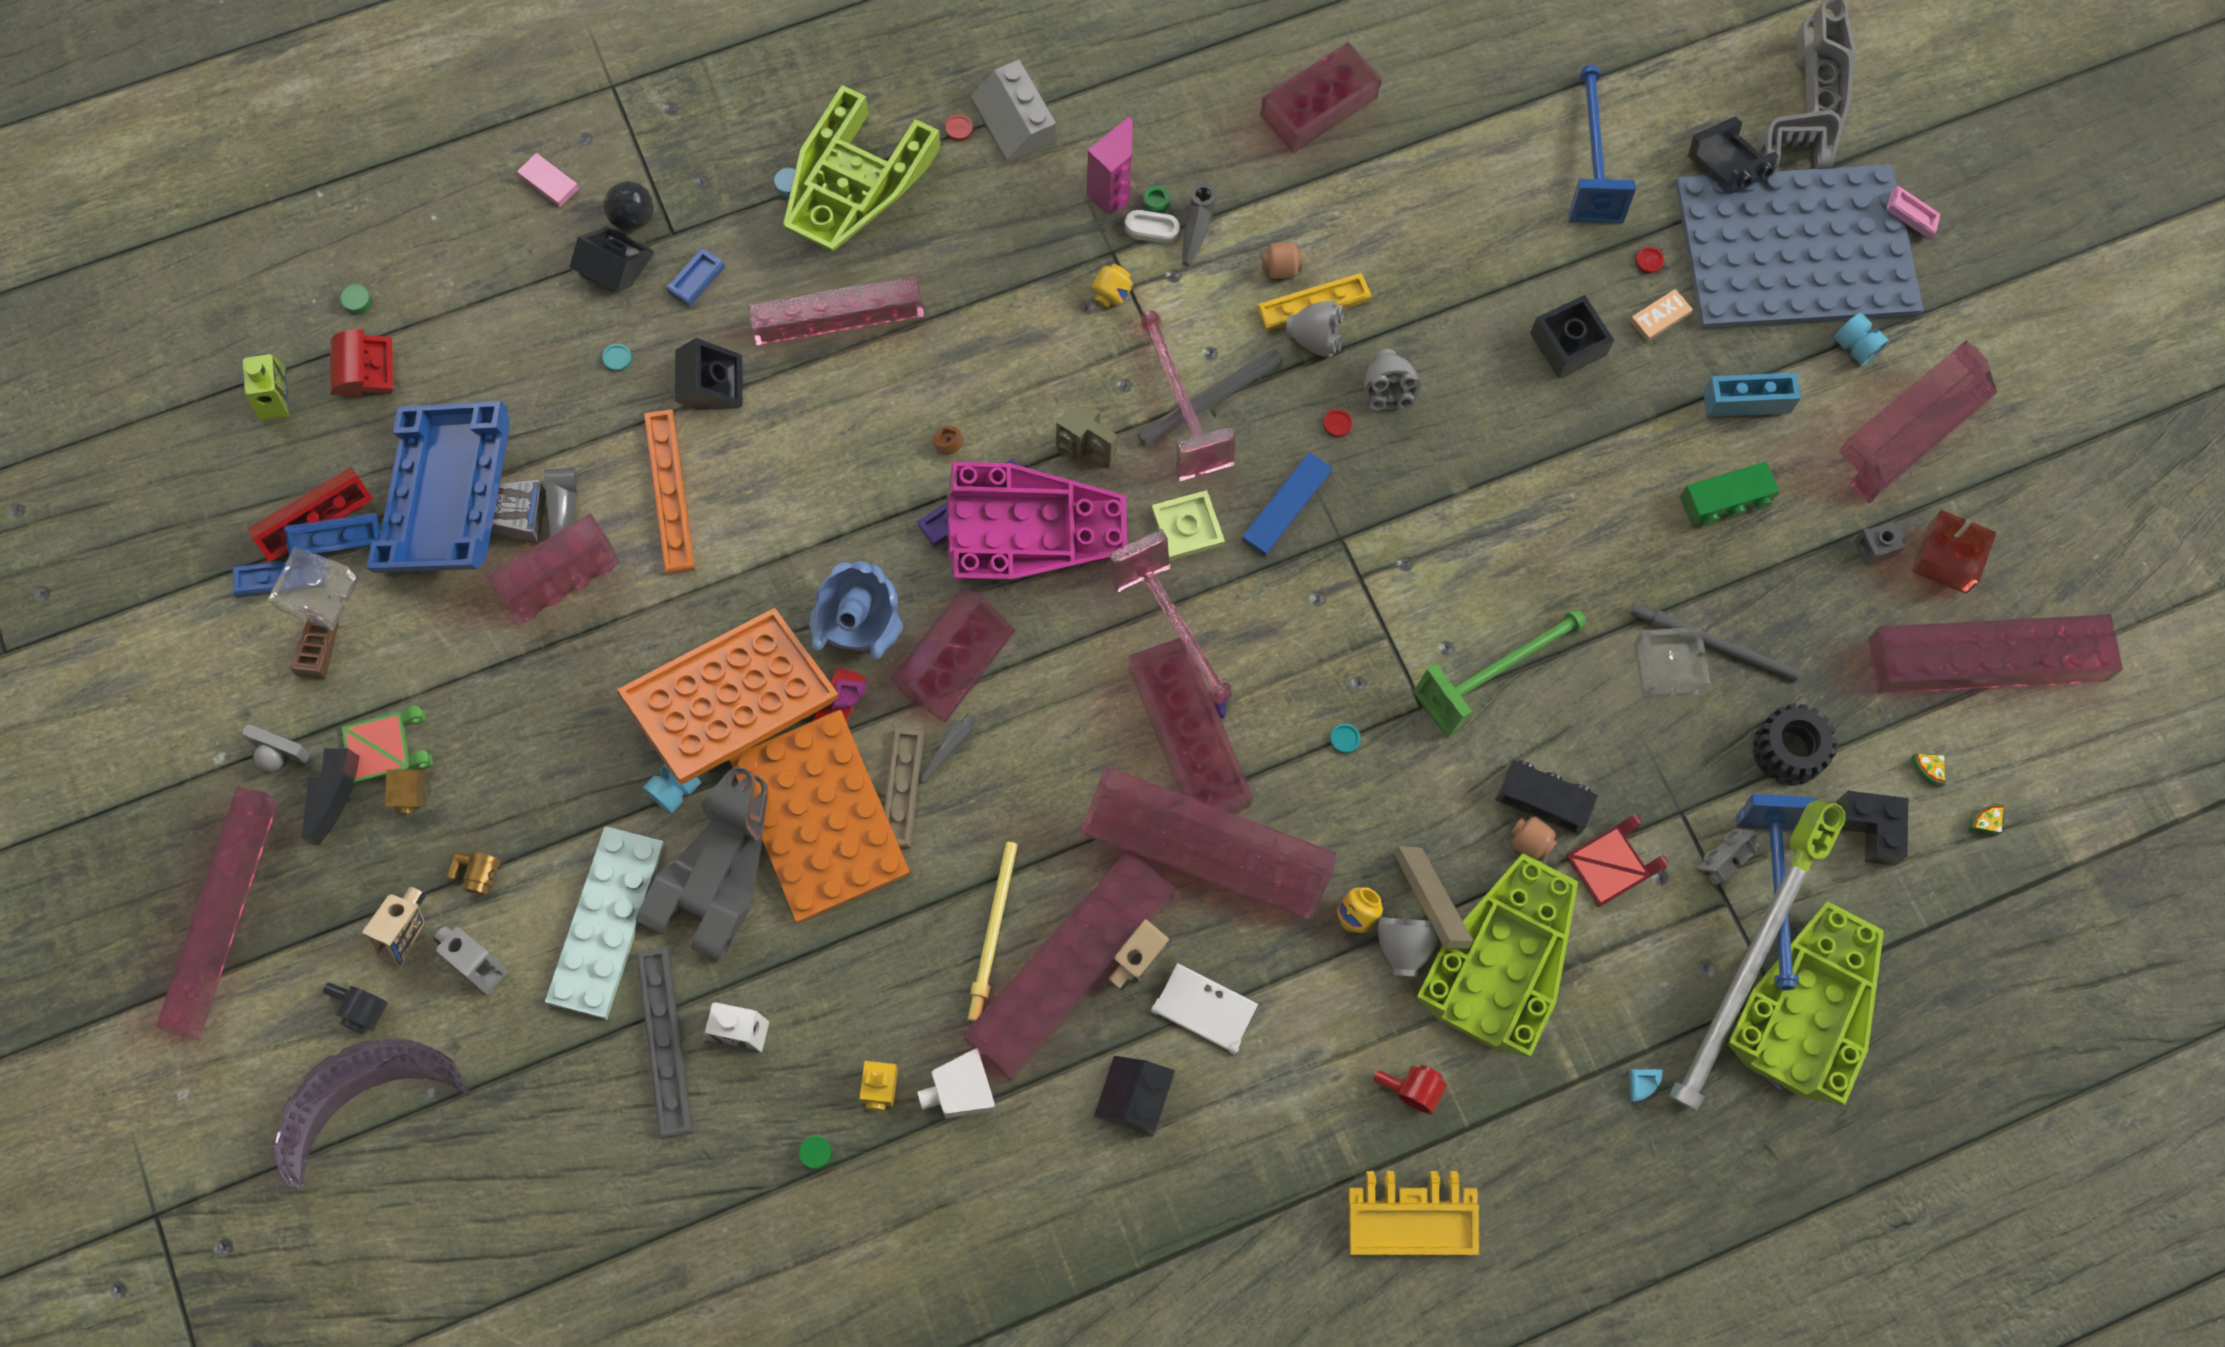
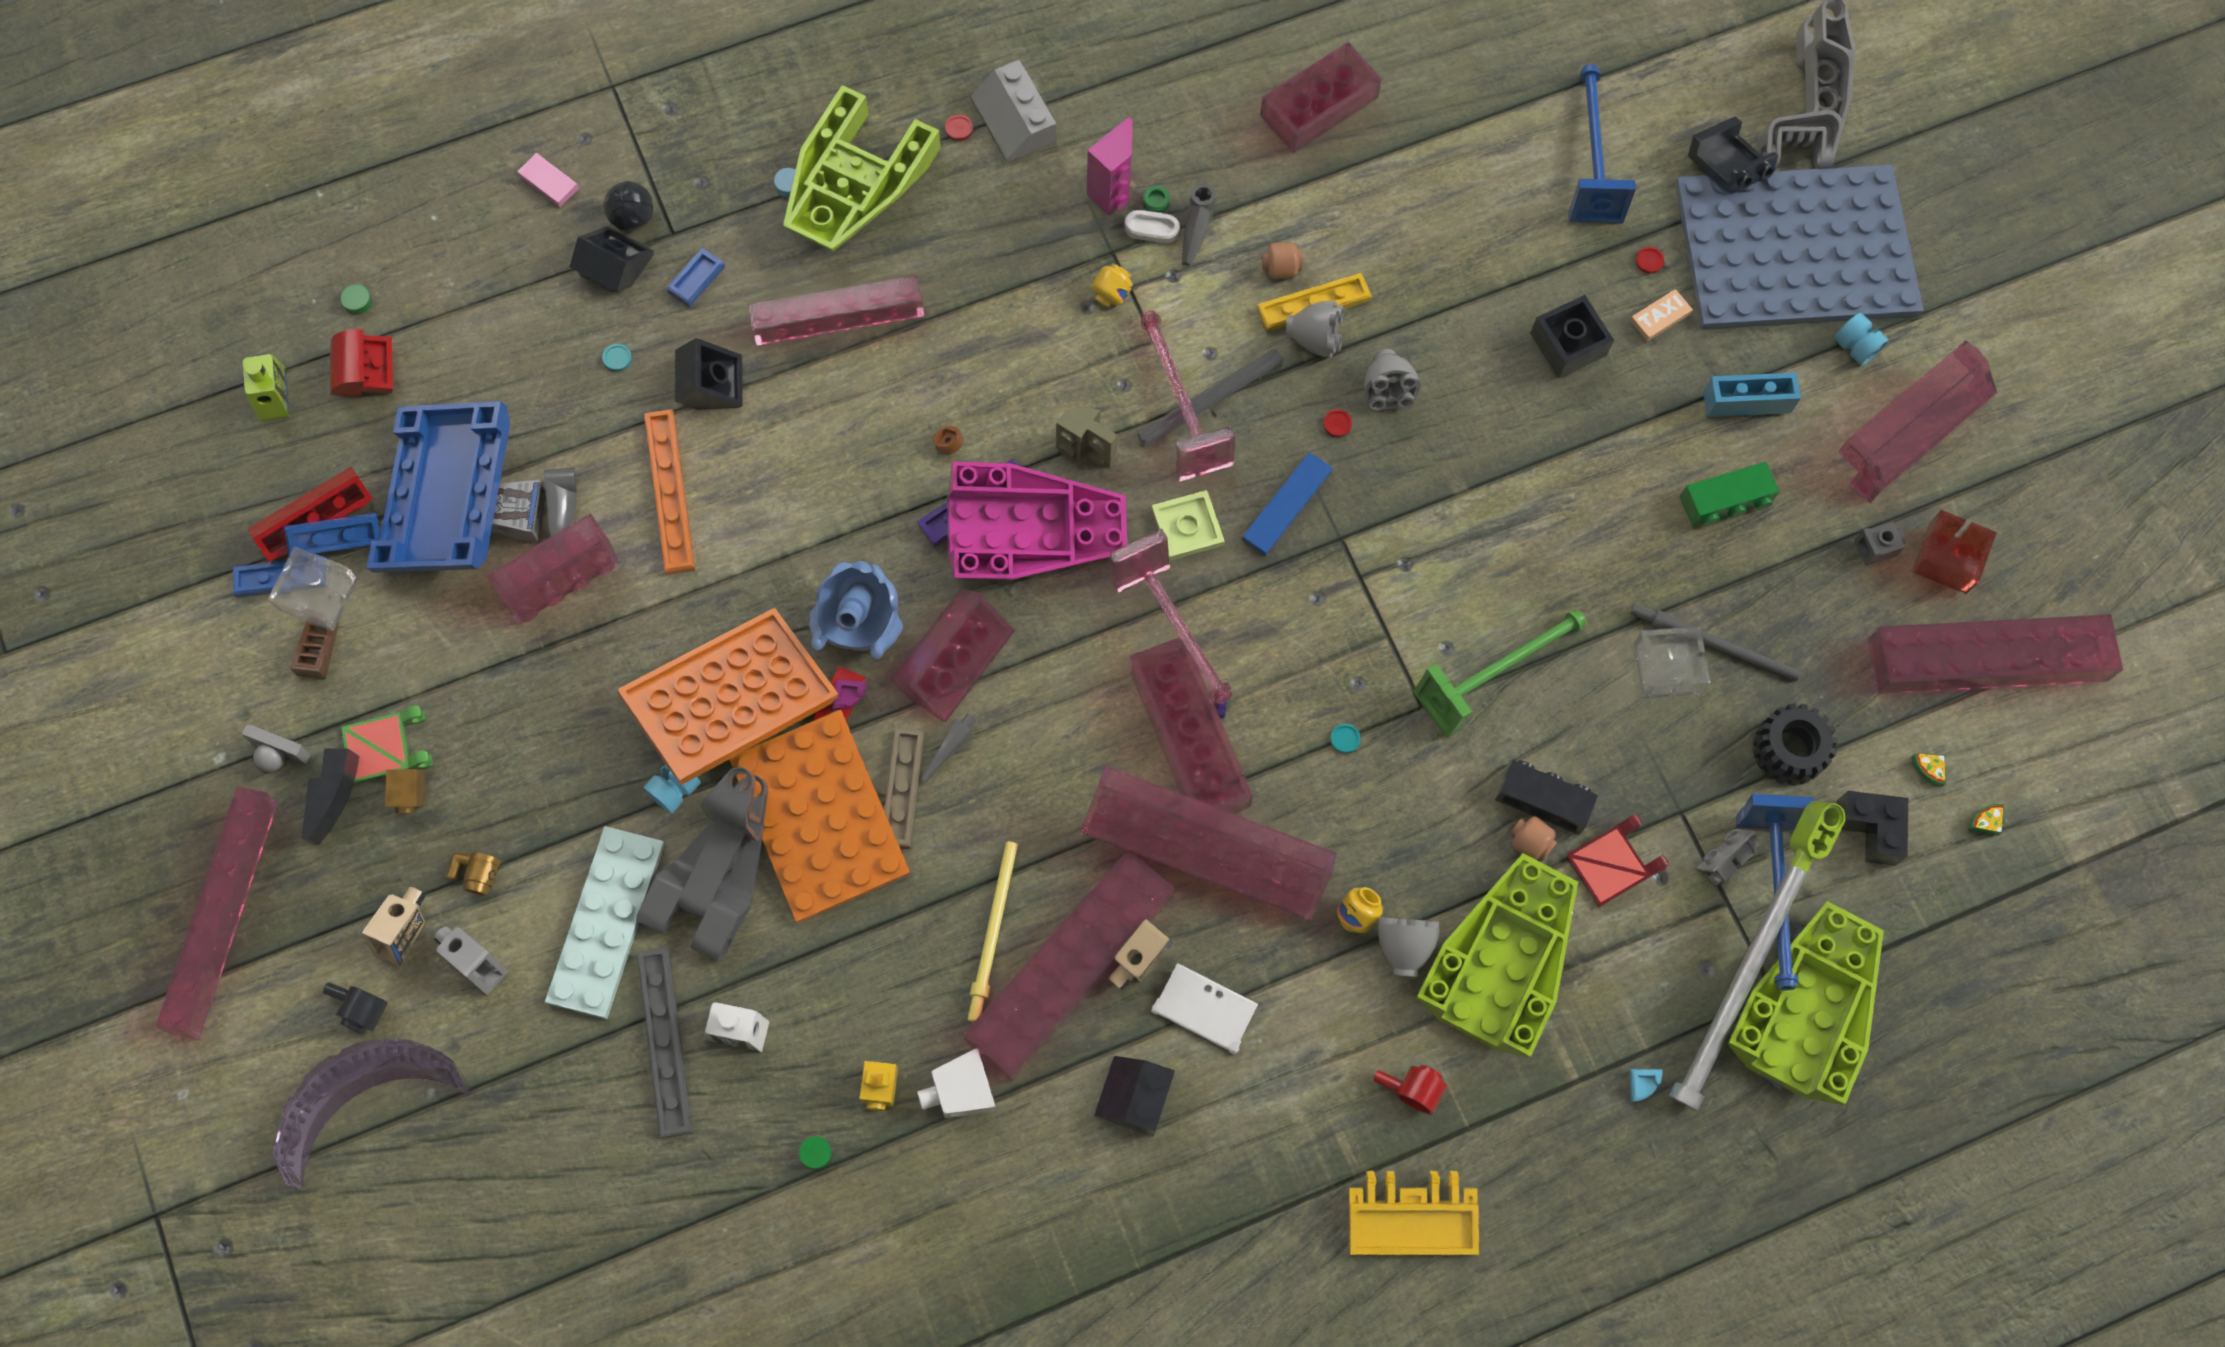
(1433, 897): dark tan tile -> none
(1913, 212): bright pink tile -> none

